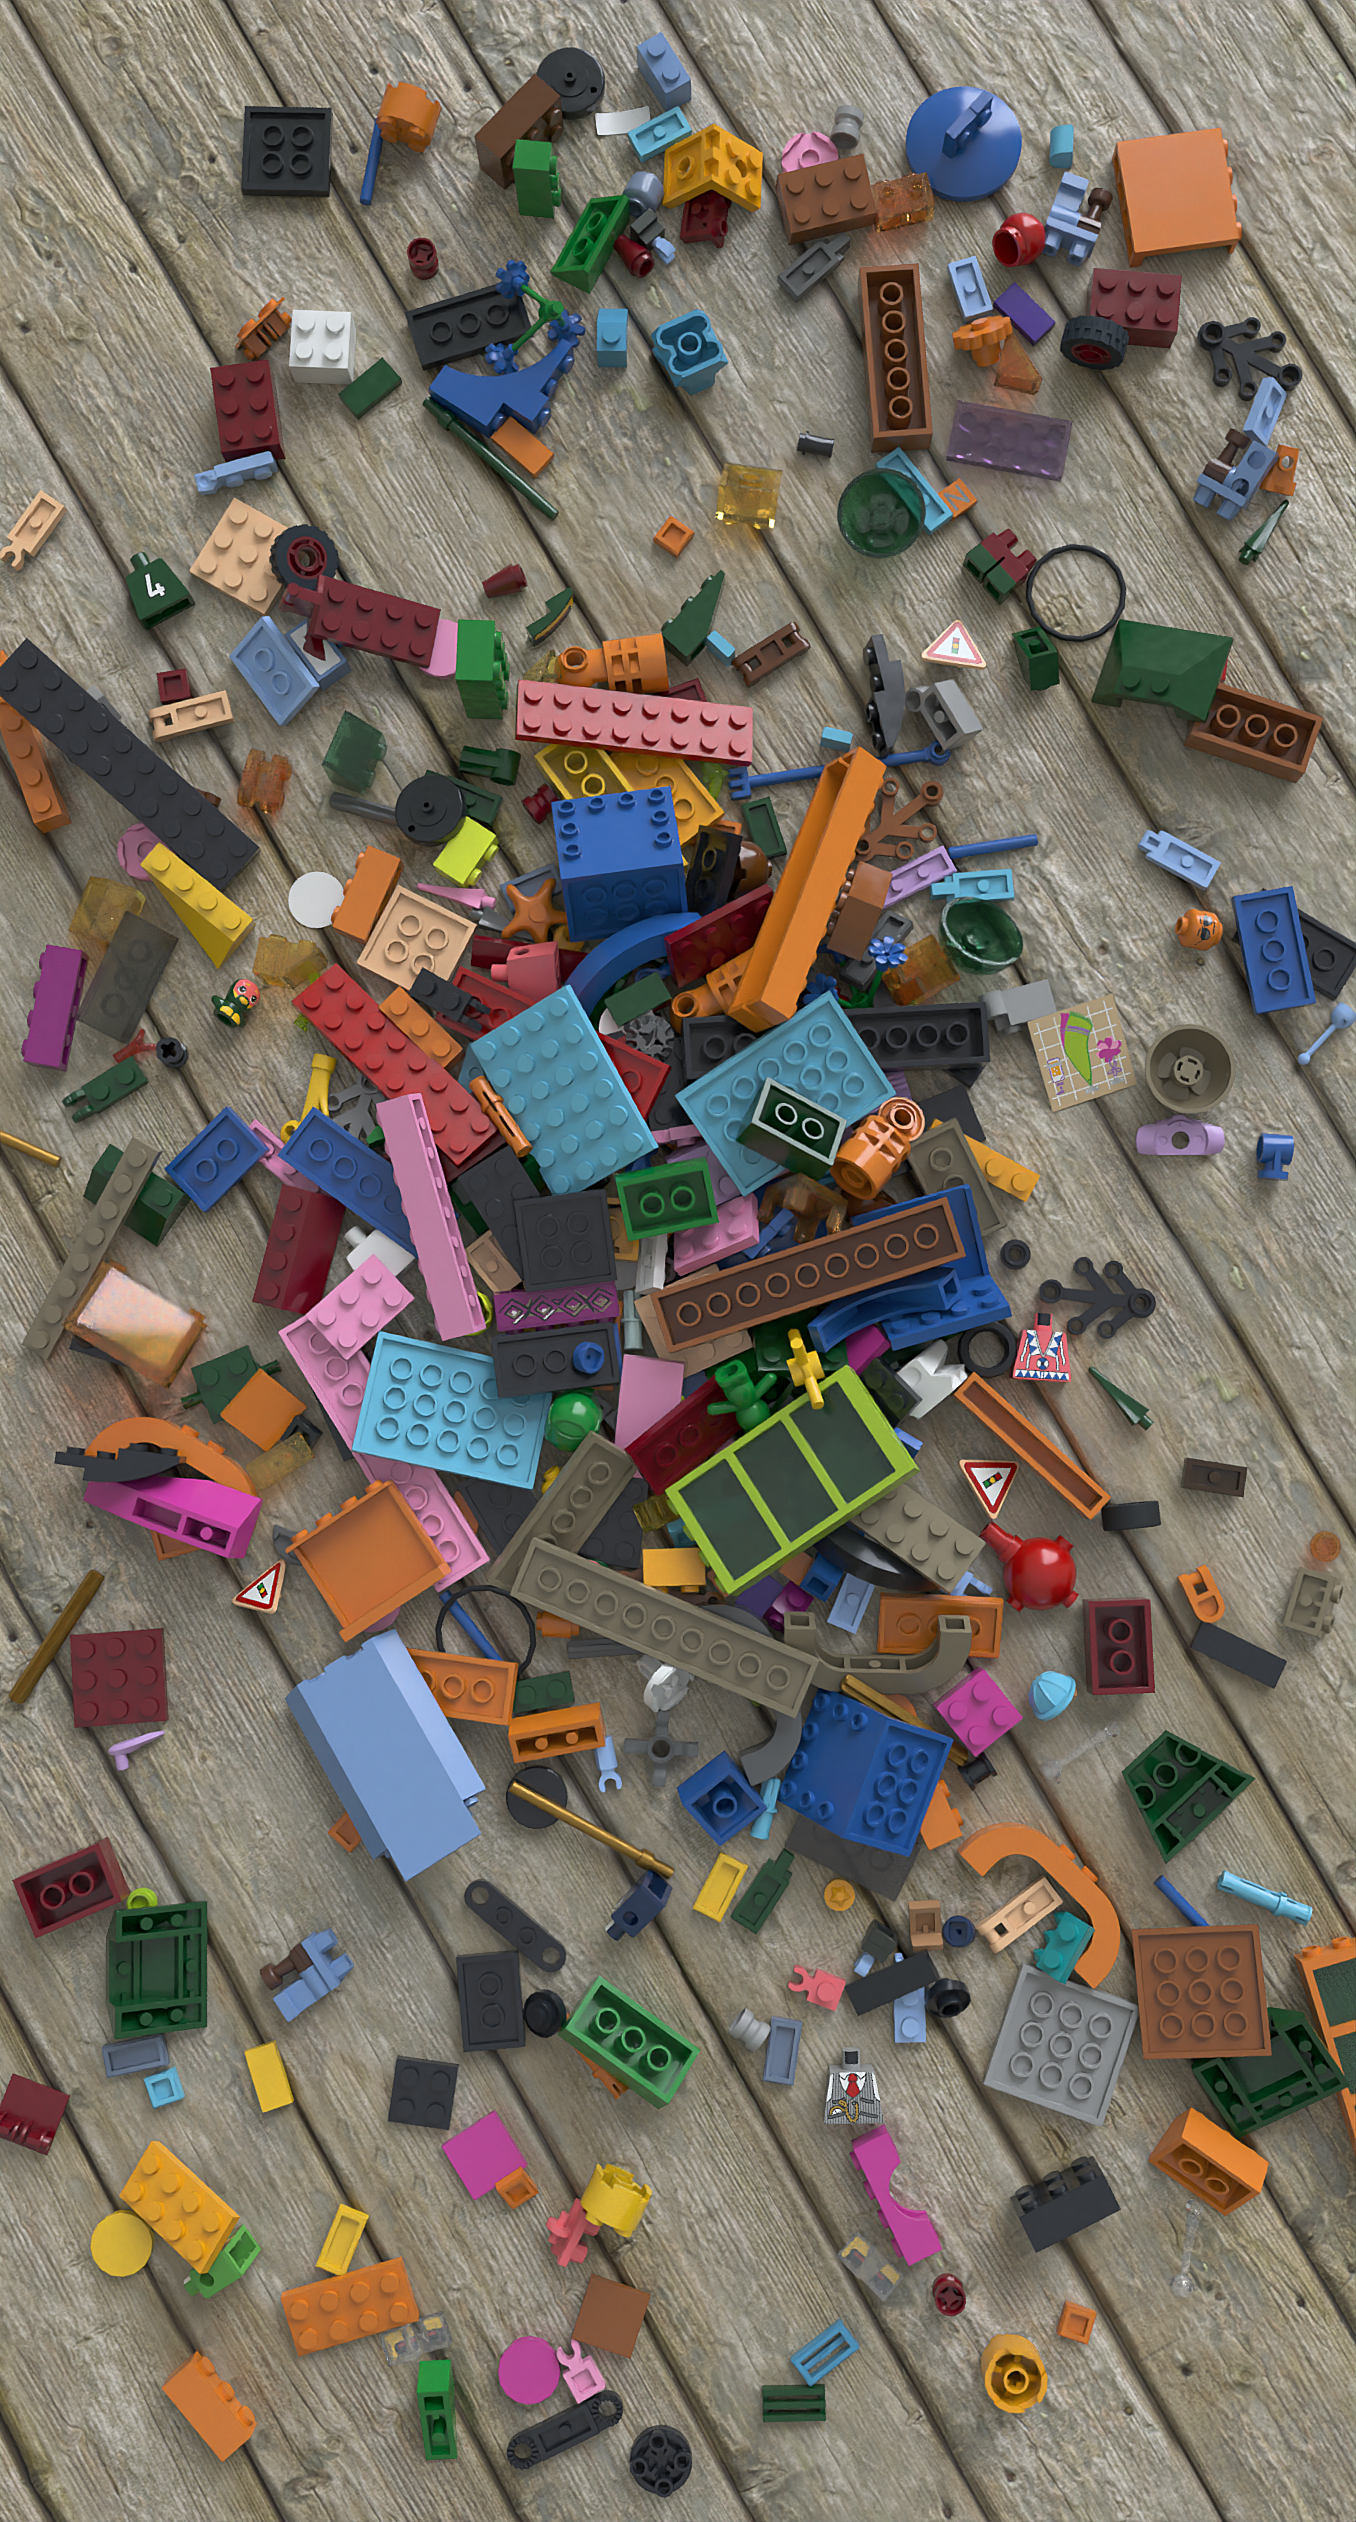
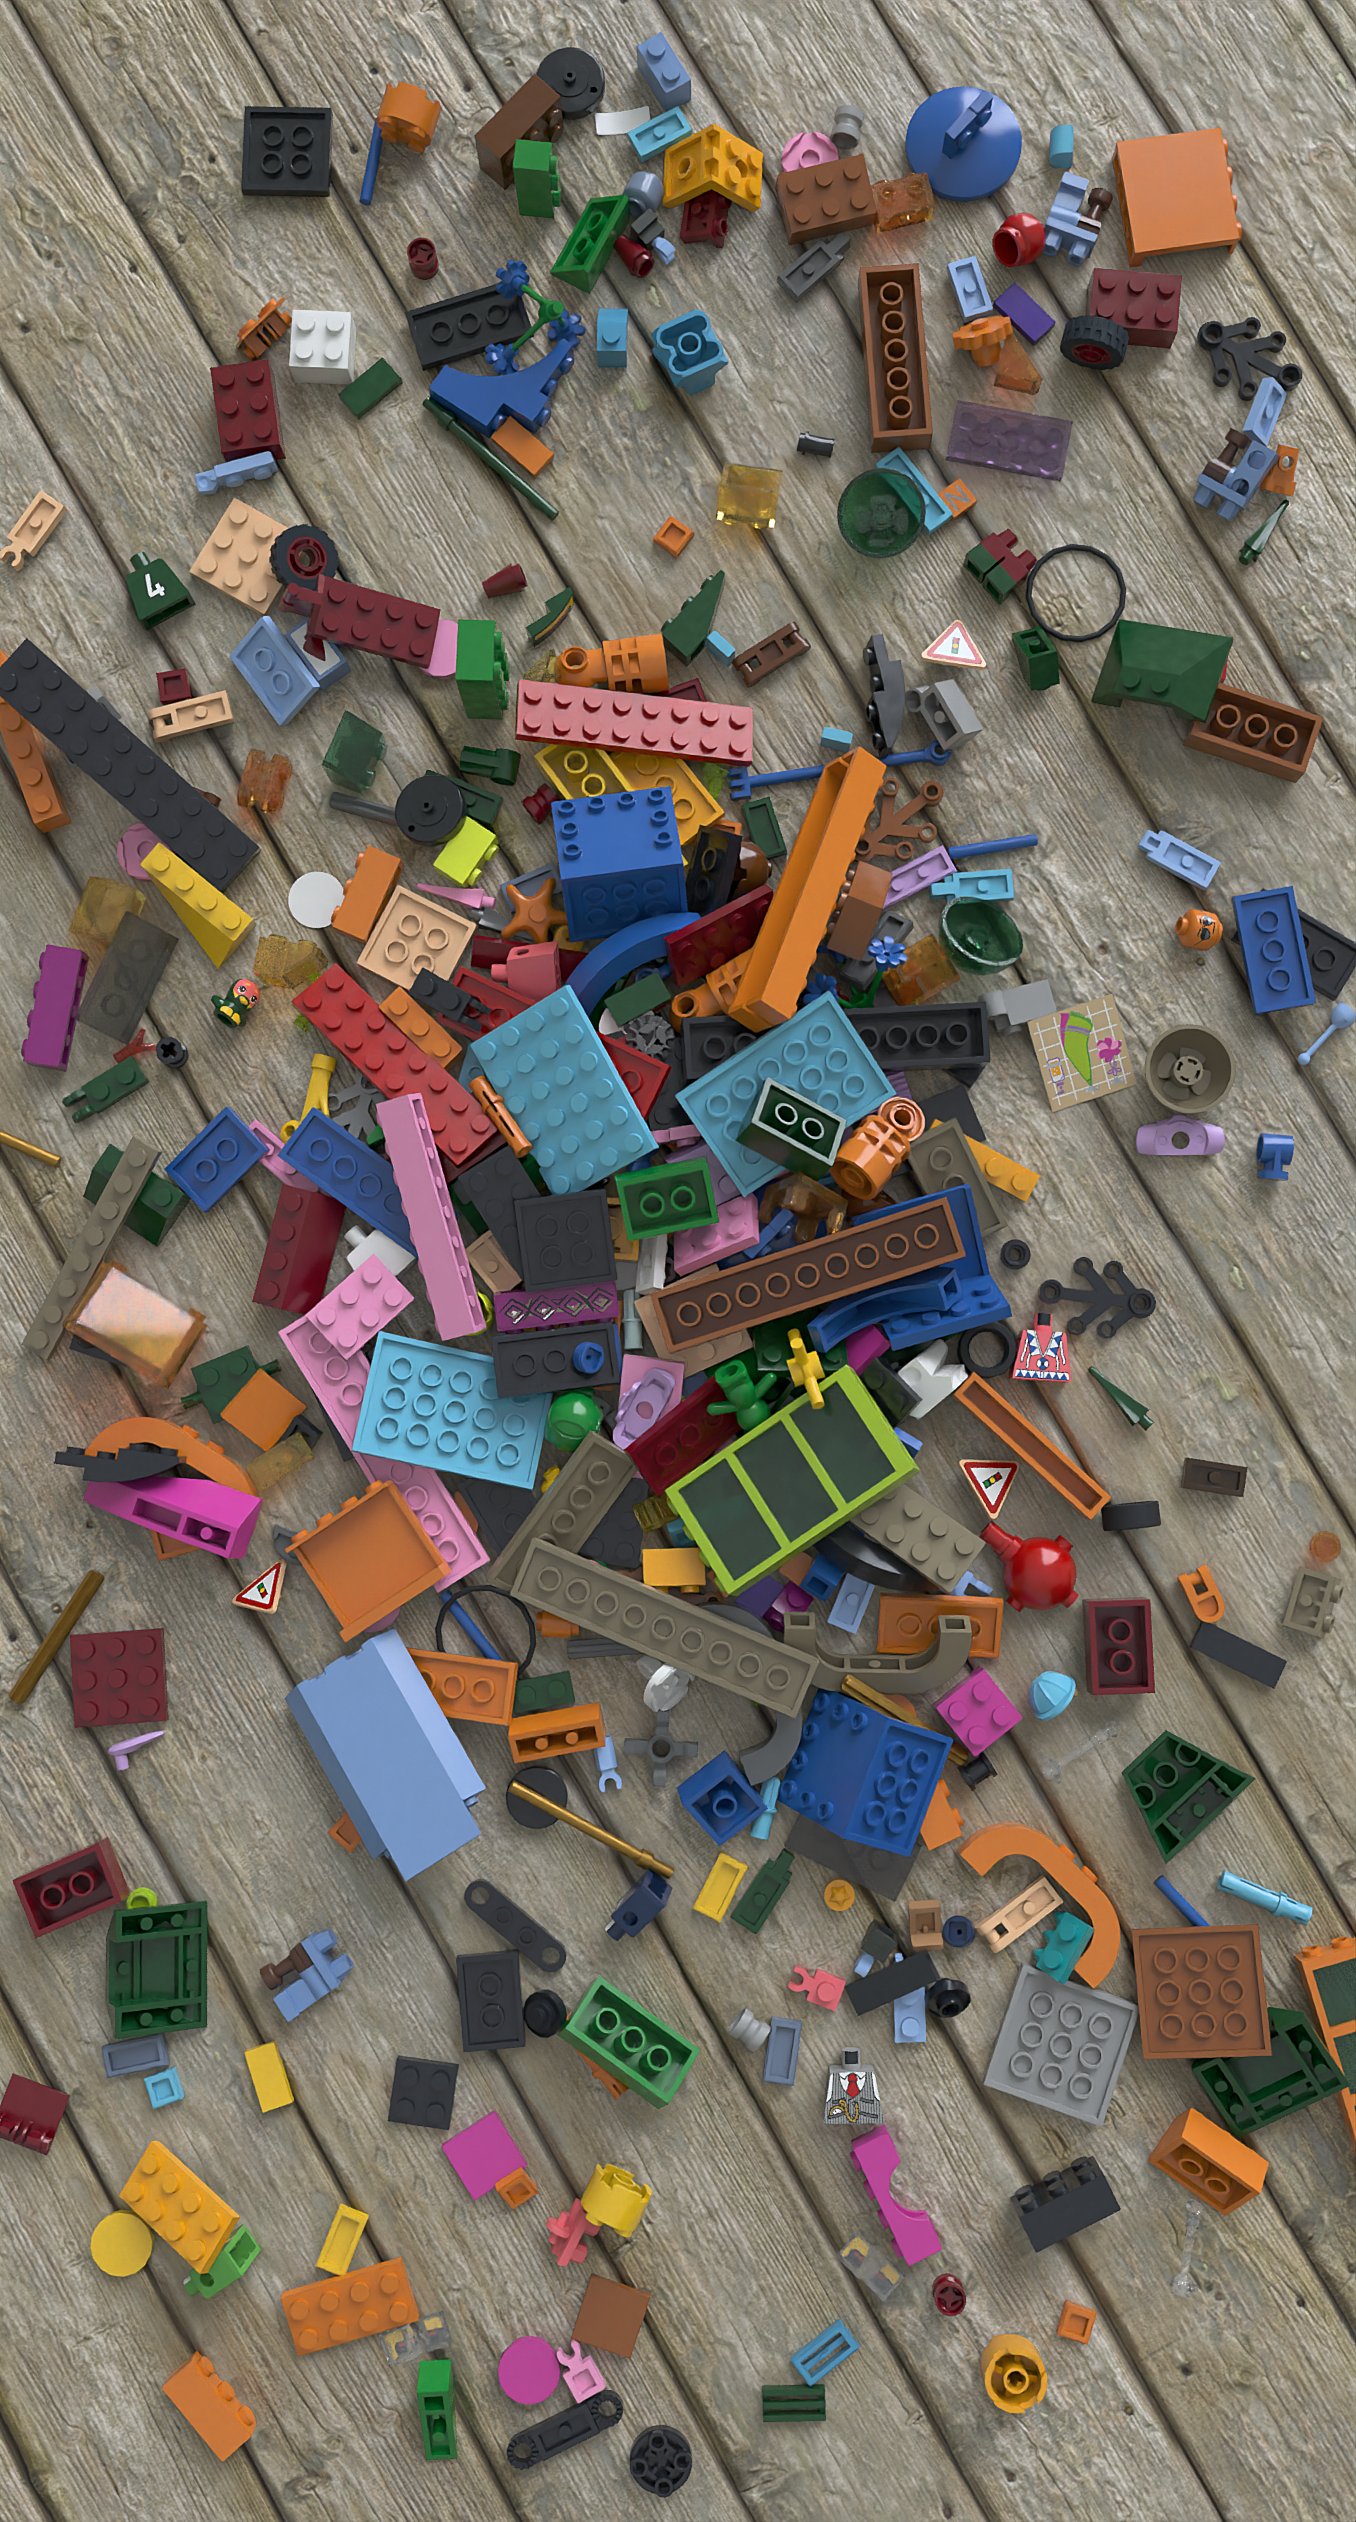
(653, 1388): none -> lavender piece

